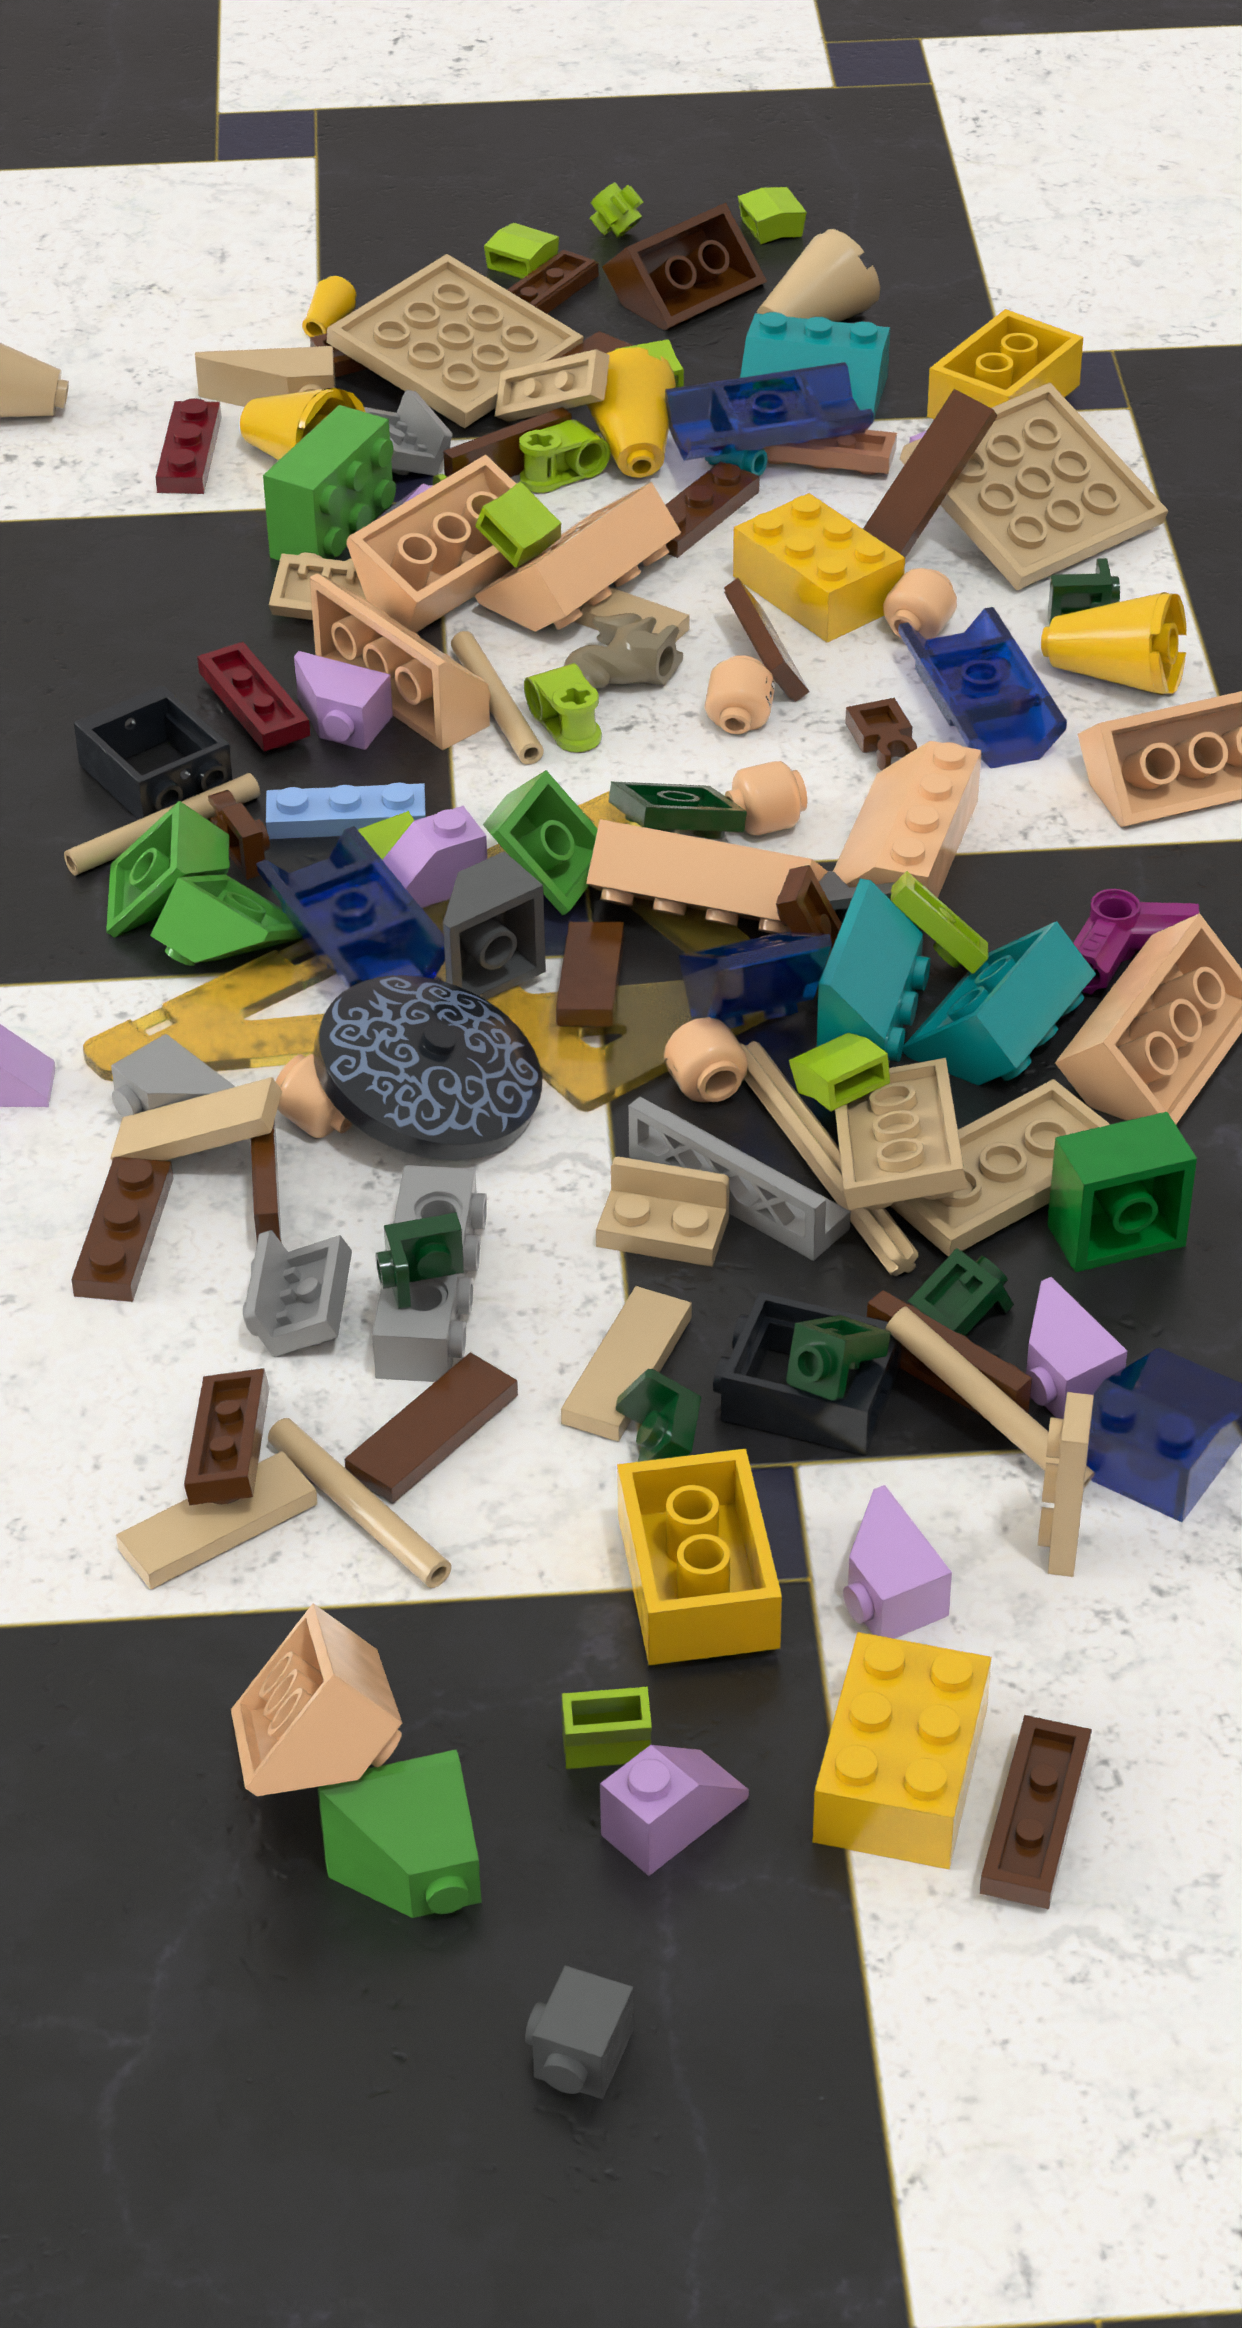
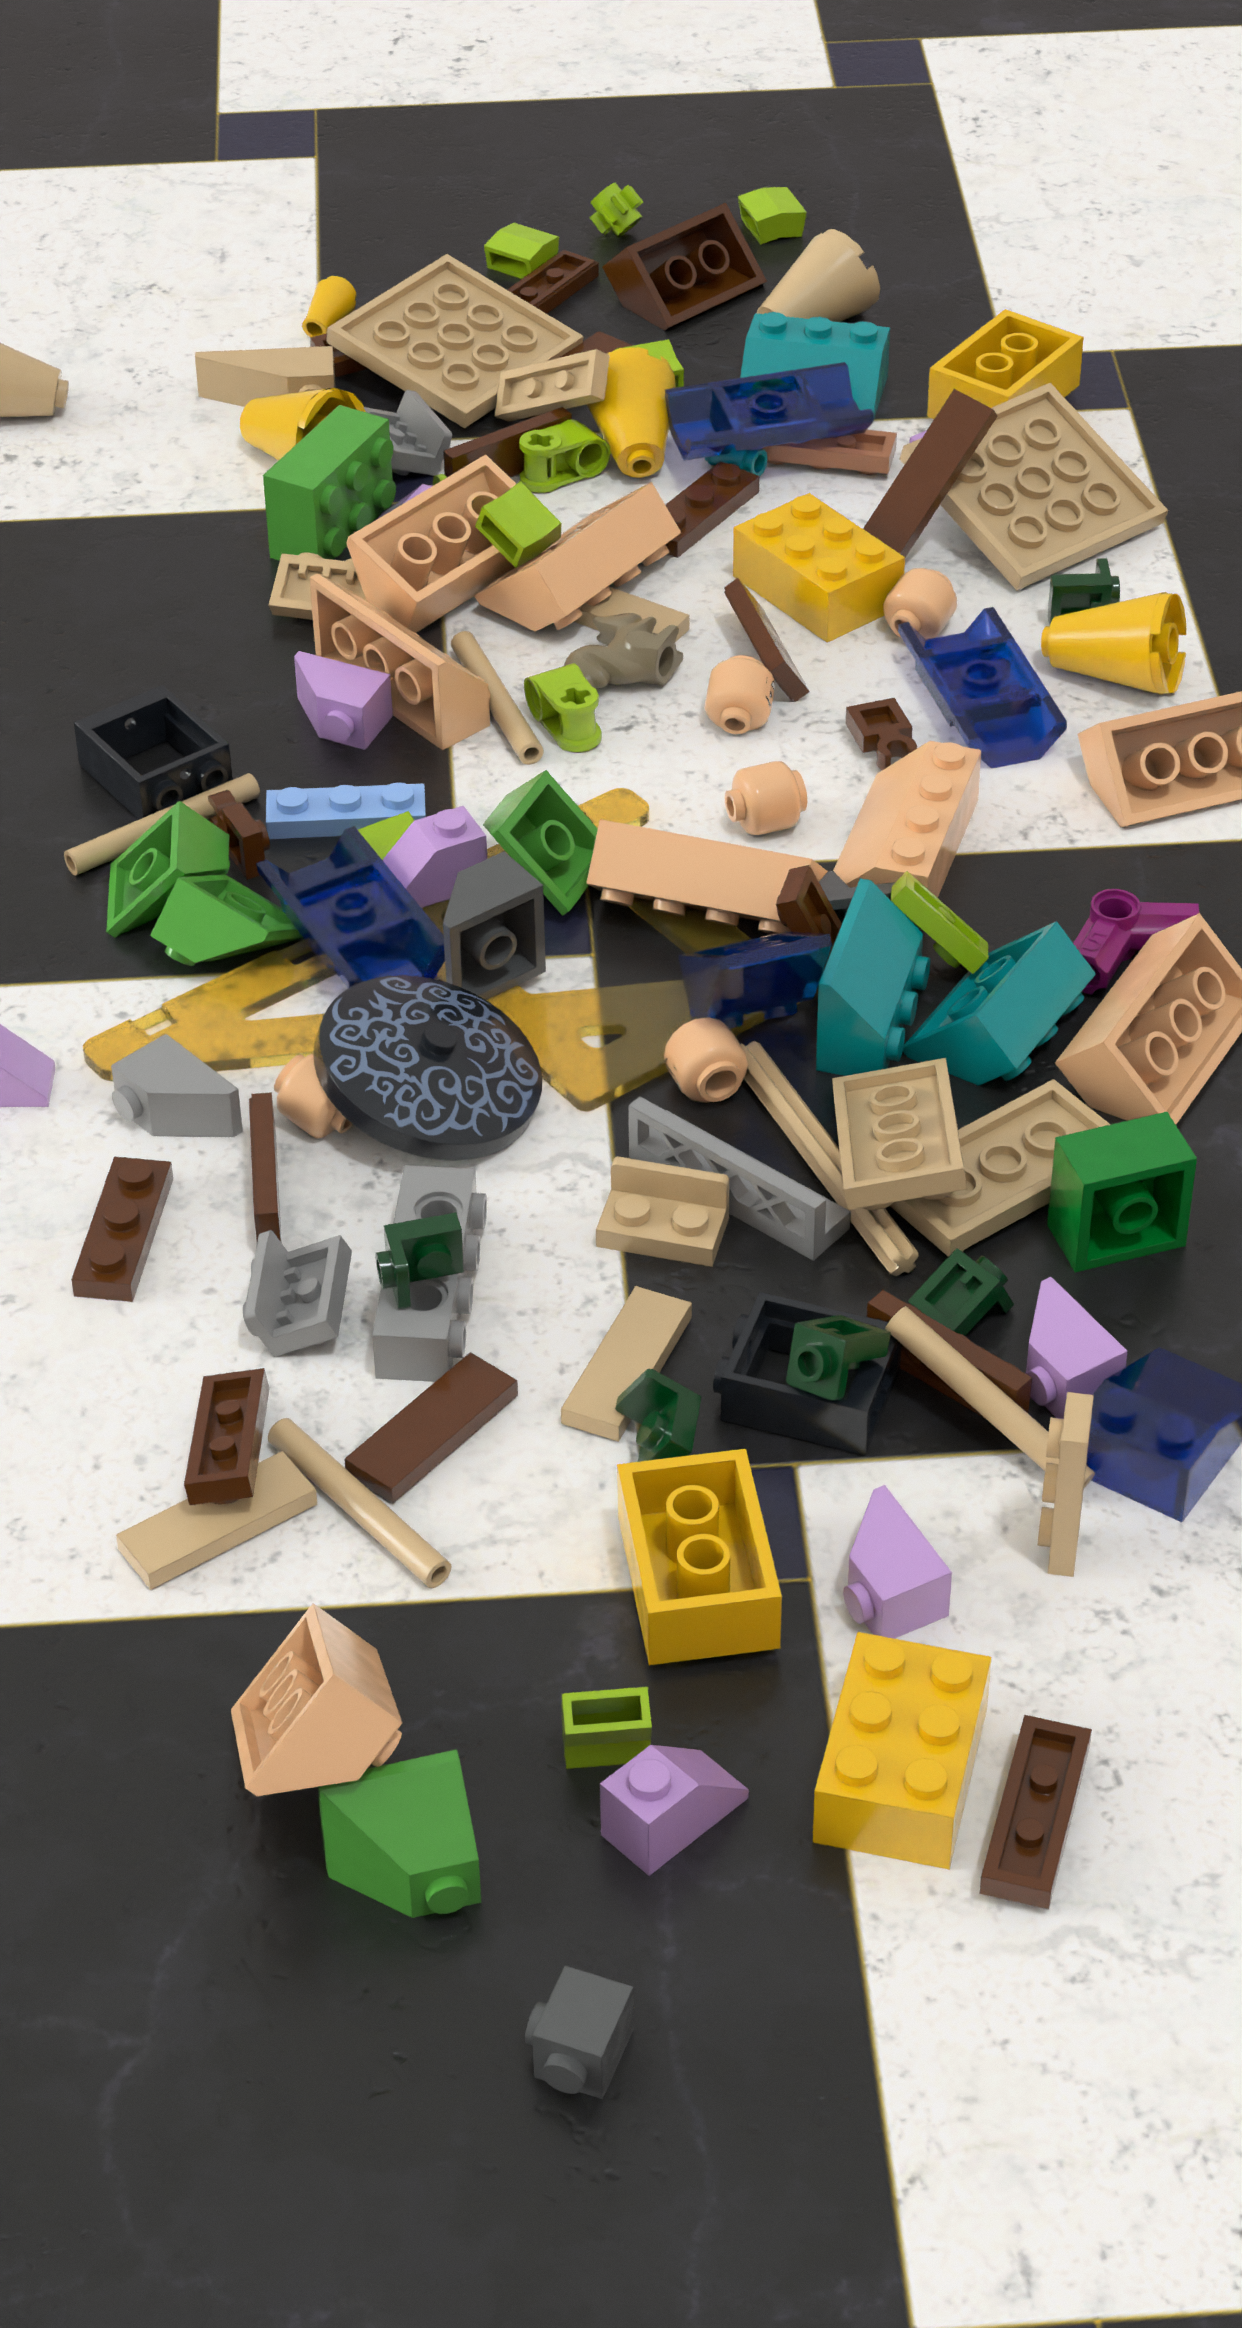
(188, 447): dark red plate -> none
(199, 1122): tan tile -> none
(253, 696): dark red plate -> none
(590, 974): reddish brown tile -> none
(678, 808): dark green plate -> none
(841, 1070): lime piece -> none

